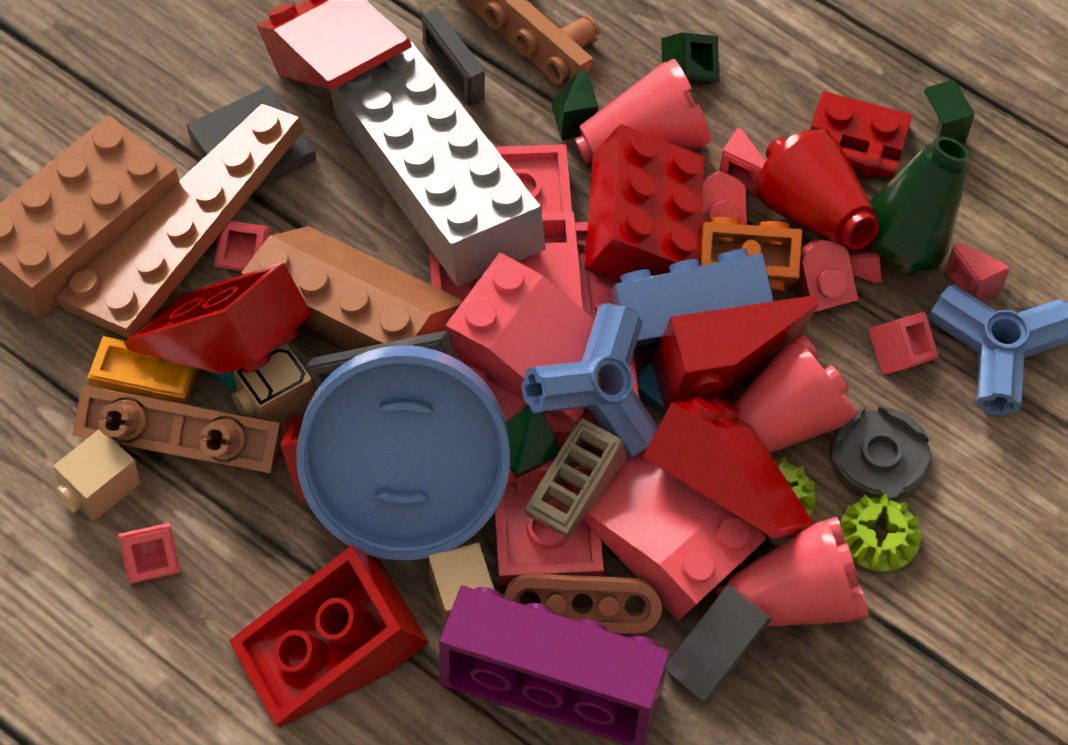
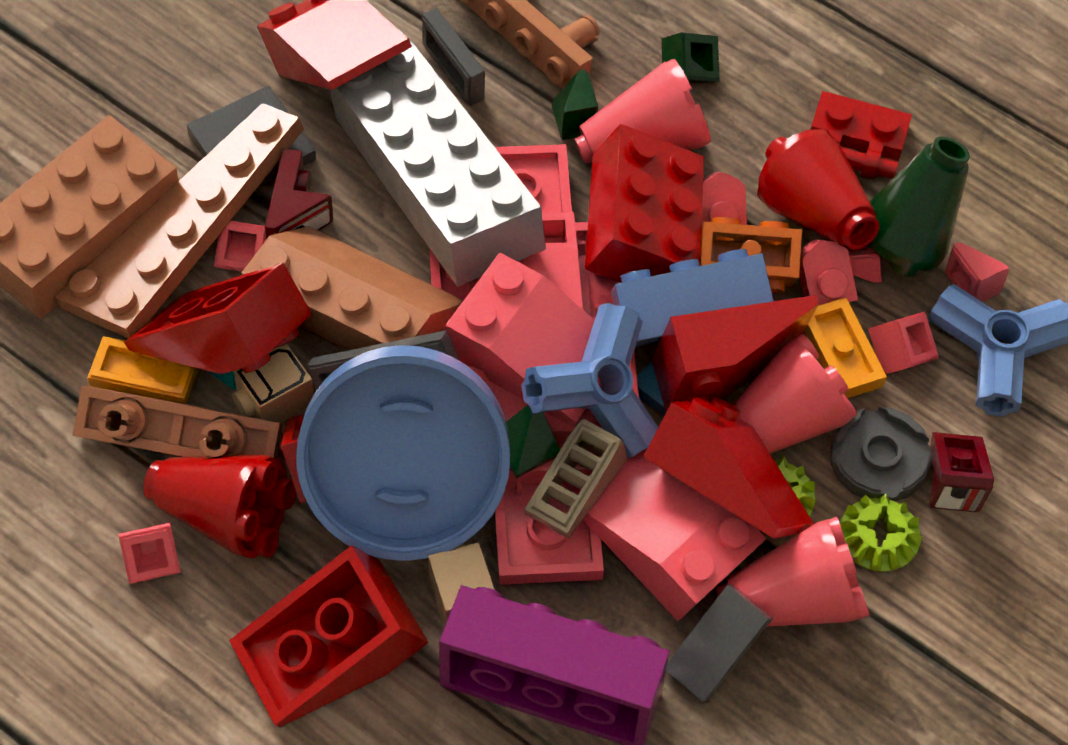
(95, 476): tan brick -> none
(225, 498): none -> red cone
(292, 202): none -> dark red slope
(607, 598): nougat plate -> none
(742, 161): coral slope -> none
(844, 345): none -> light orange plate
(953, 110): dark green slope -> none
(960, 472): none -> dark red slope

